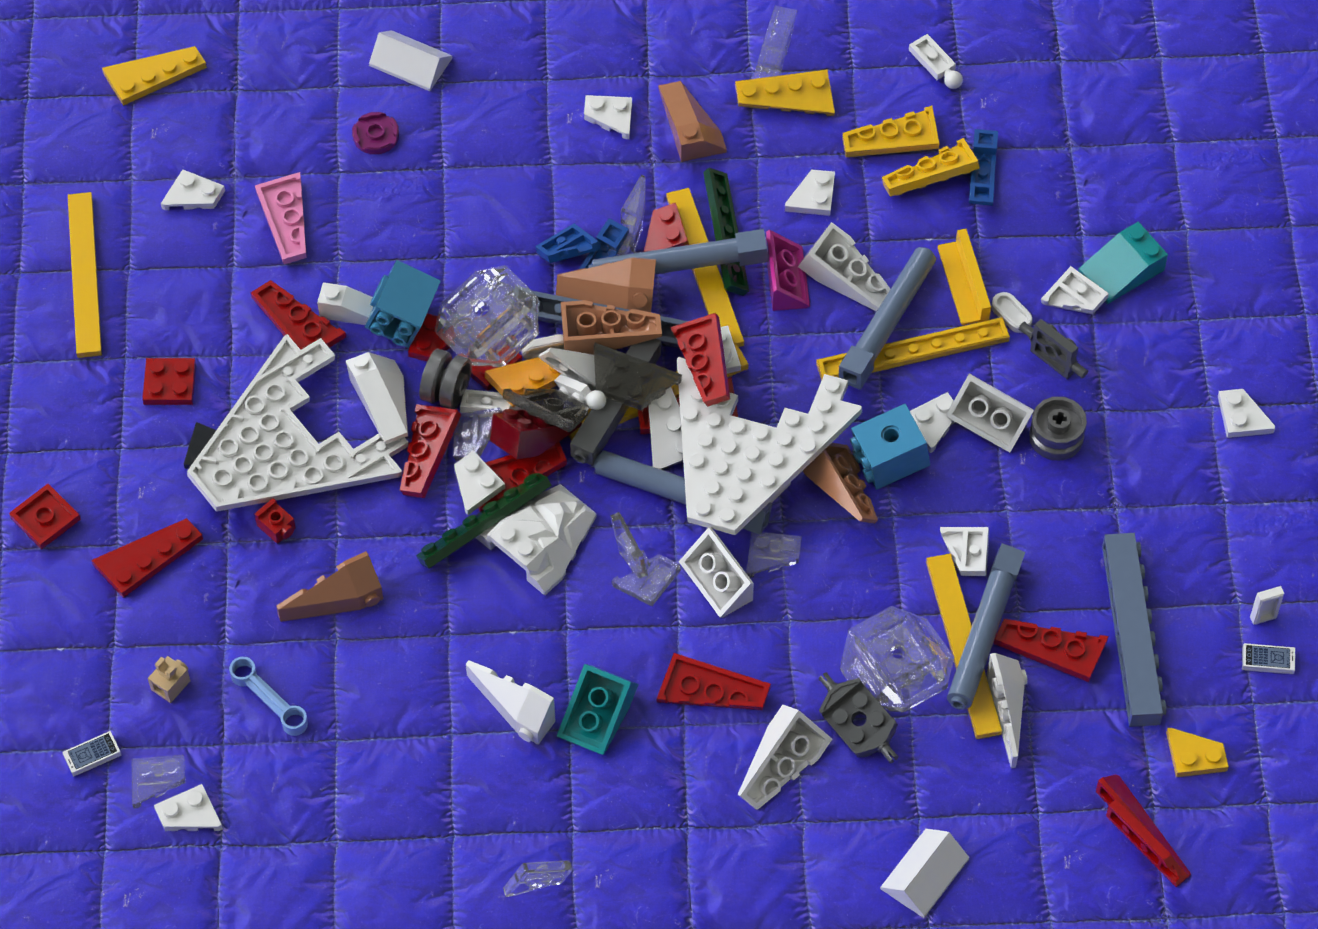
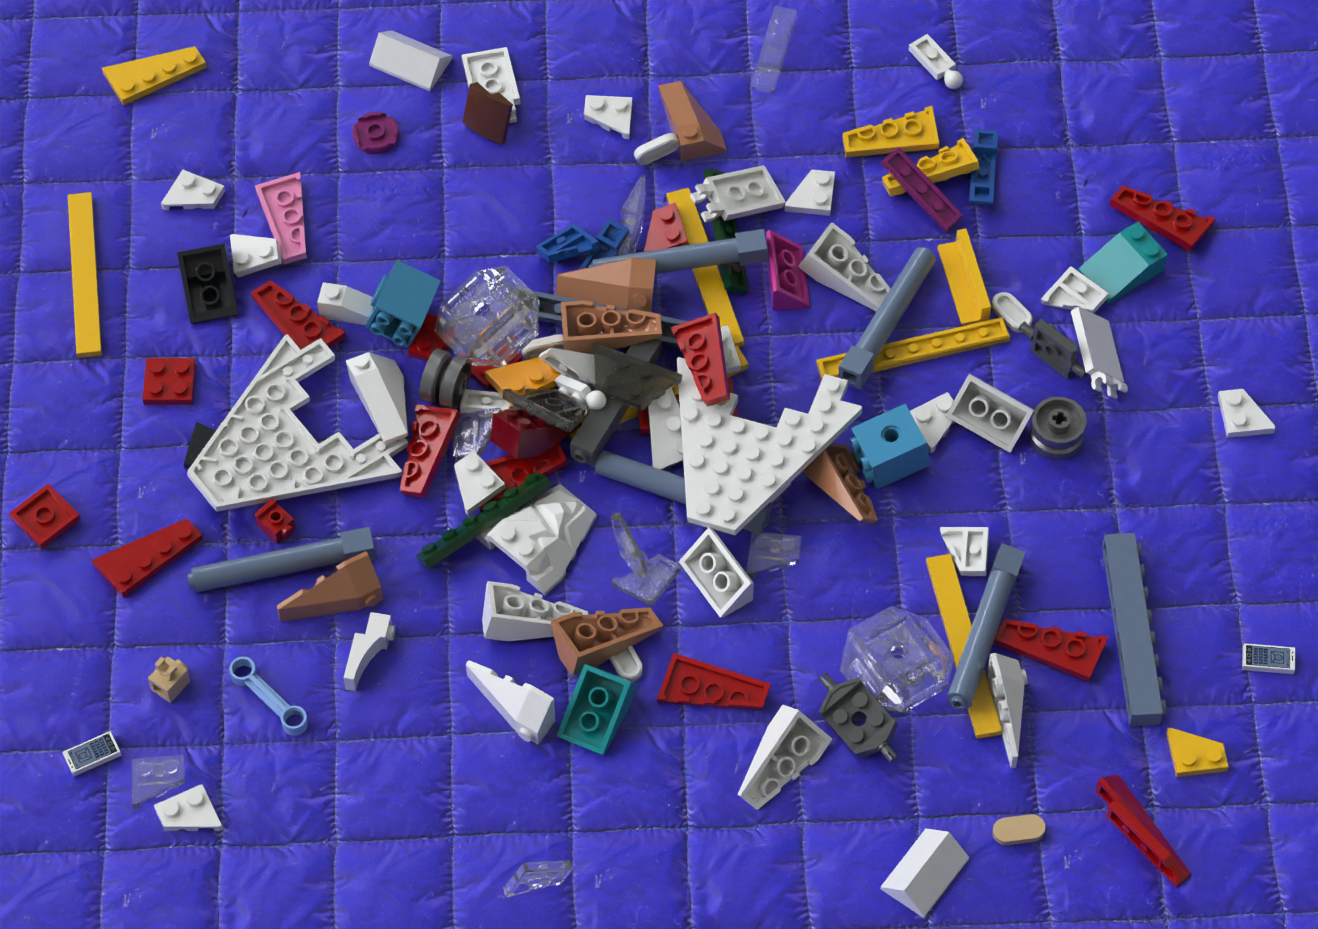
(208, 283): none -> black slope
(253, 253): none -> white wing
(282, 561): none -> sand blue brick
(366, 646): none -> white slope
(487, 113): none -> reddish brown slope
(493, 72): none -> white tile
(519, 616): none -> white wedge
(600, 635): none -> nougat wedge
(627, 664): none -> white tile
(656, 148): none -> white tile
(738, 194): none -> white tile
(789, 92): yellow wing -> none
(921, 189): none -> magenta tile
(1018, 829): none -> tan tile
(1098, 351): none -> white tile
(1175, 224): none -> red wing
(1267, 605): tile -> none

